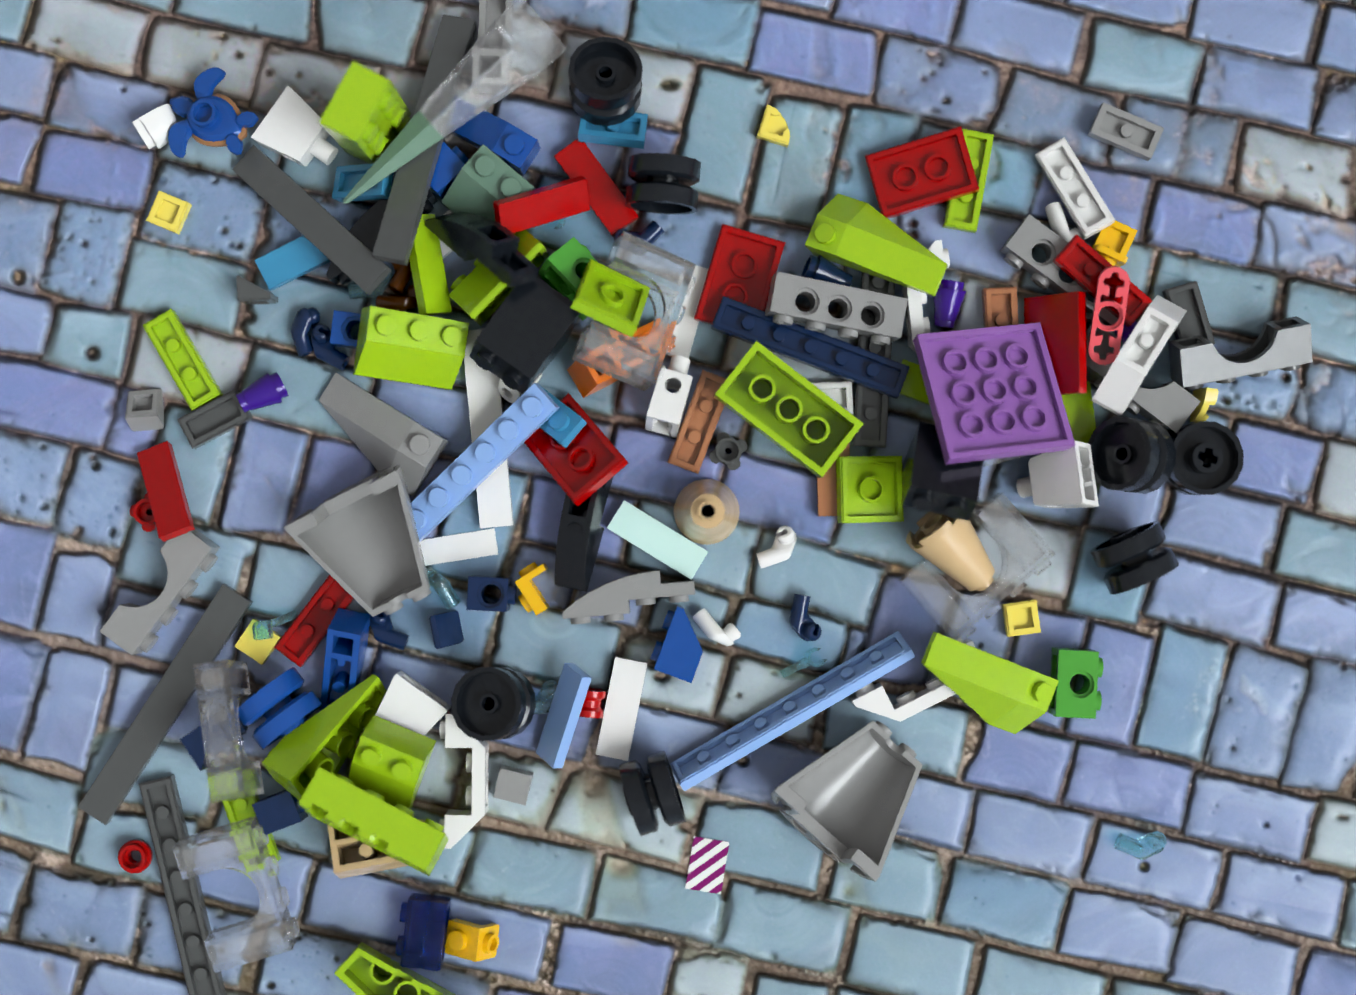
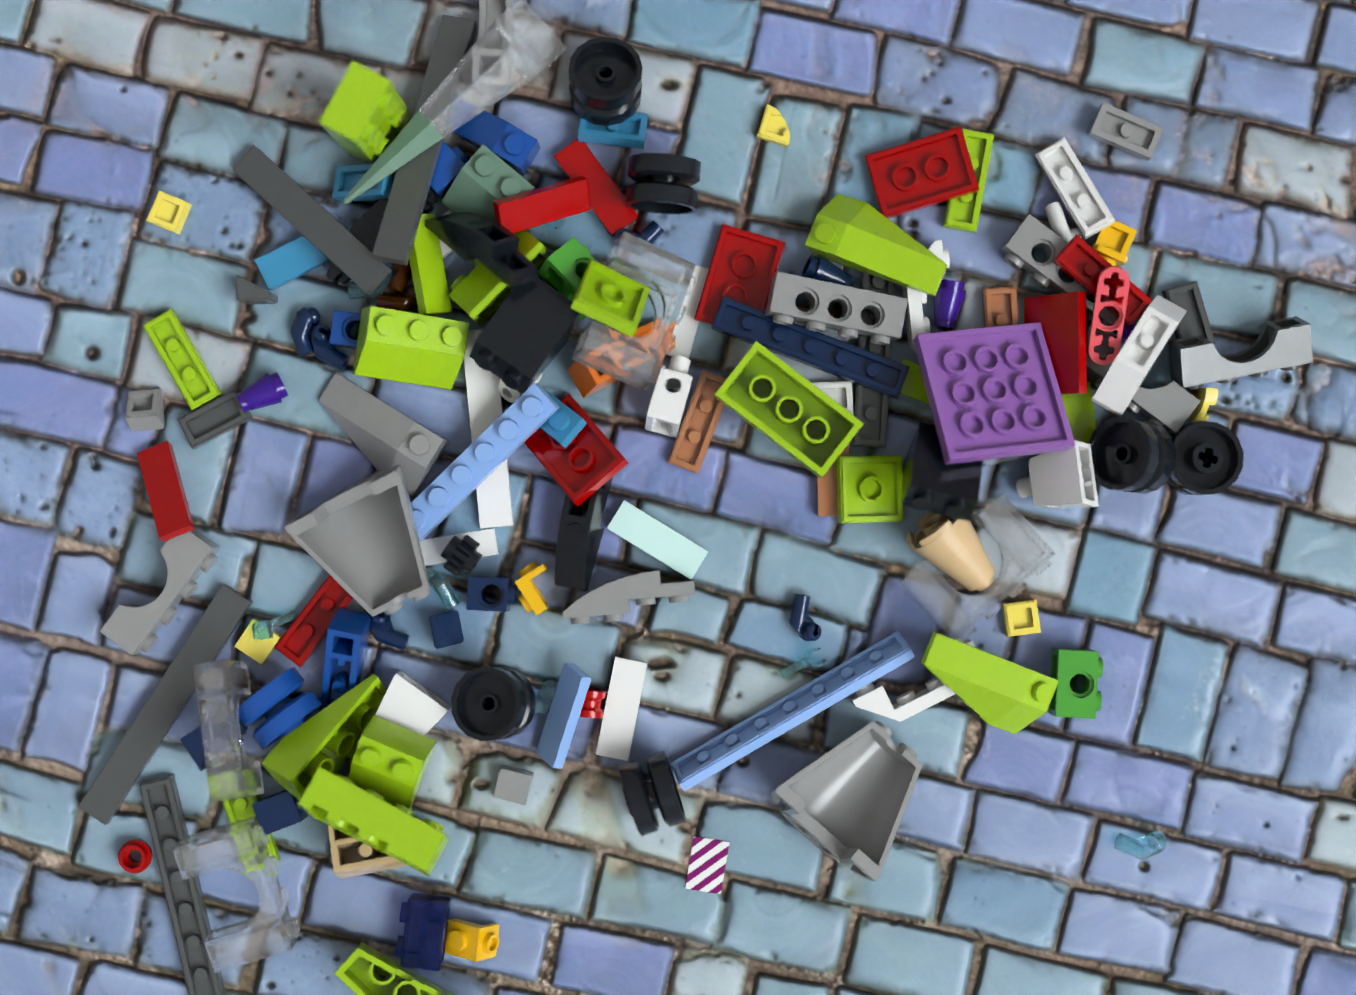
(139, 512): red plate -> none
(155, 126): white piece -> none
(210, 119): blue animal -> none
(294, 131): white torso -> none
(459, 822): white slope -> none
(461, 555): none -> black gear
(680, 649): blue slope -> none
(691, 521): tan cone -> none
(714, 631): white arm -> none
(724, 442): dark grey plate -> none
(781, 548): white arm -> none
(1134, 557): black wheel -> none

